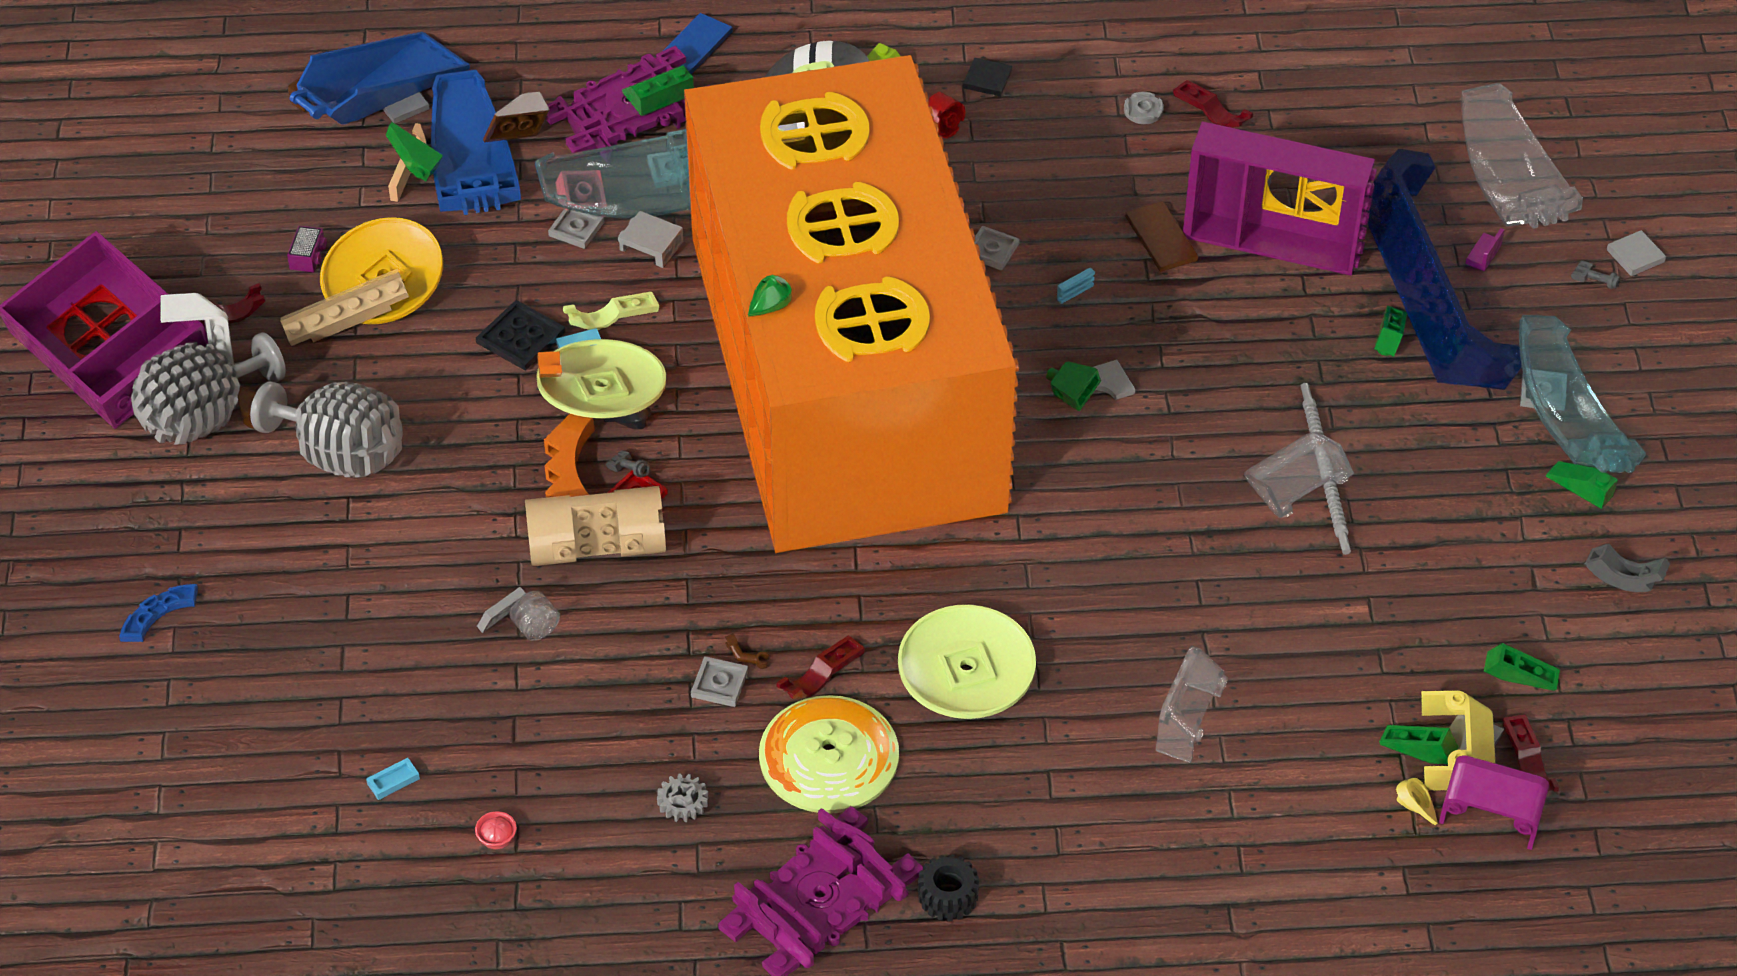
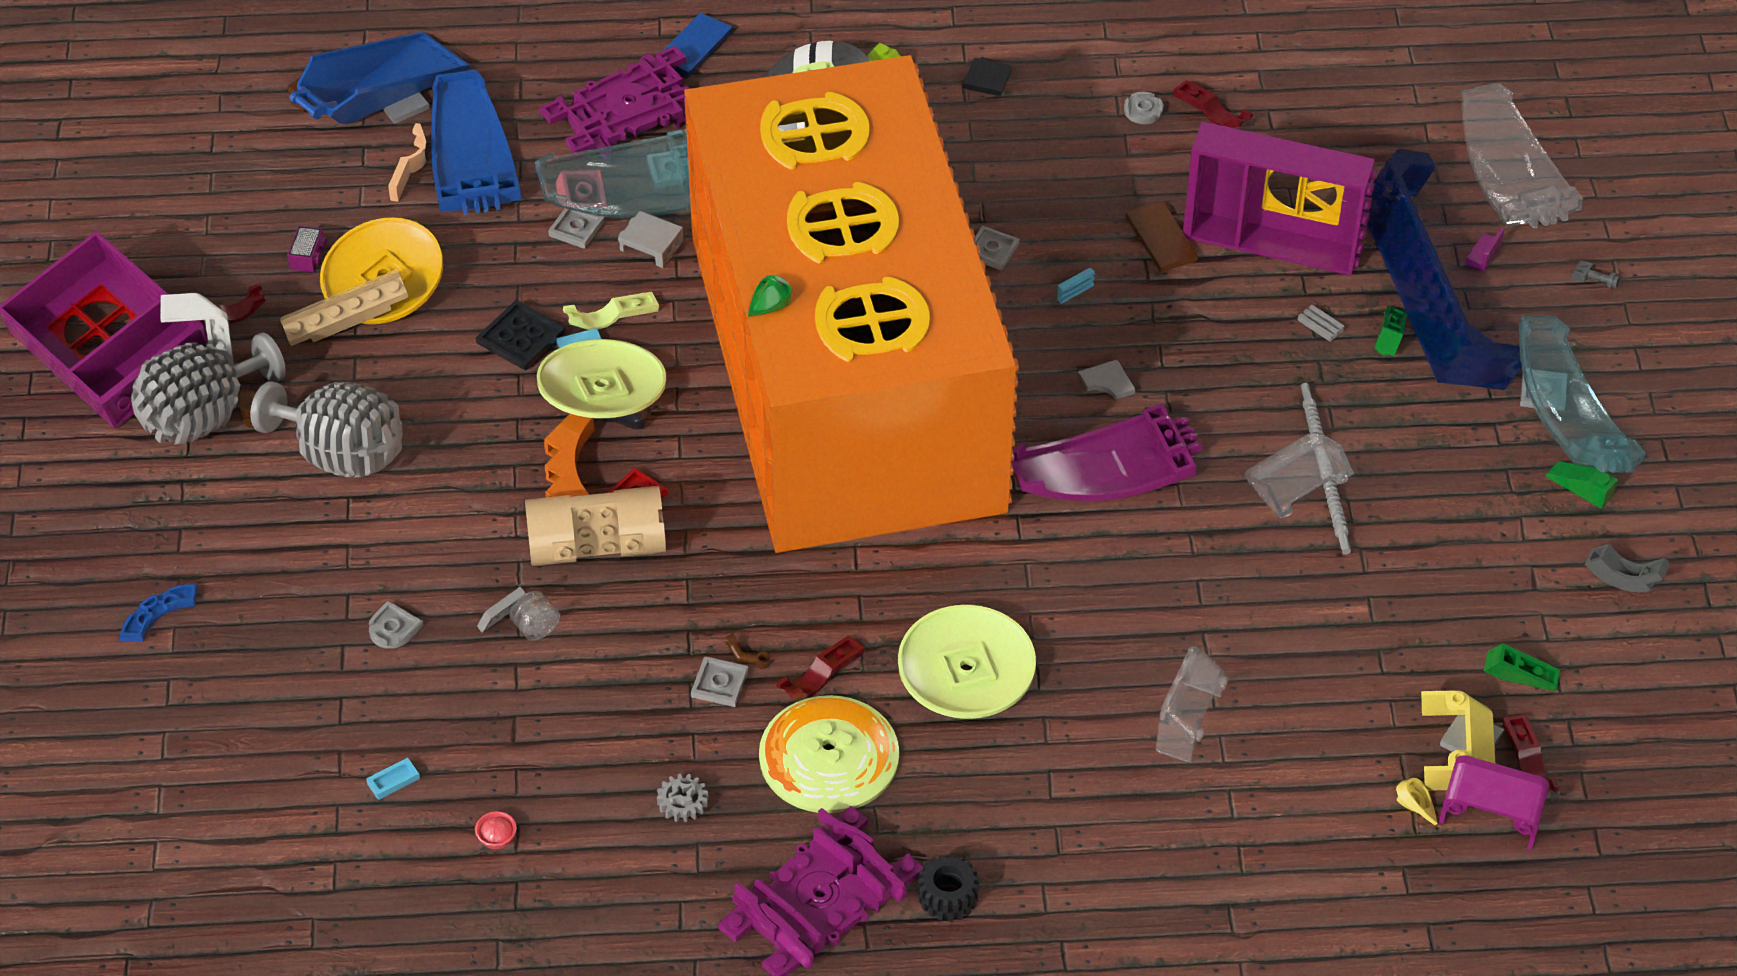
(393, 626): none -> light grey tile
(415, 154): green slope -> none
(518, 118): reddish brown slope -> none
(549, 364): orange slope -> none
(640, 468): dark grey hinge -> none
(659, 90): green slope -> none
(947, 113): red brick -> none
(1074, 383): green torso -> none
(1111, 460): none -> magenta windscreen
(1323, 321): none -> light grey tile
(1423, 743): green slope -> none
(1636, 253): light grey tile -> none

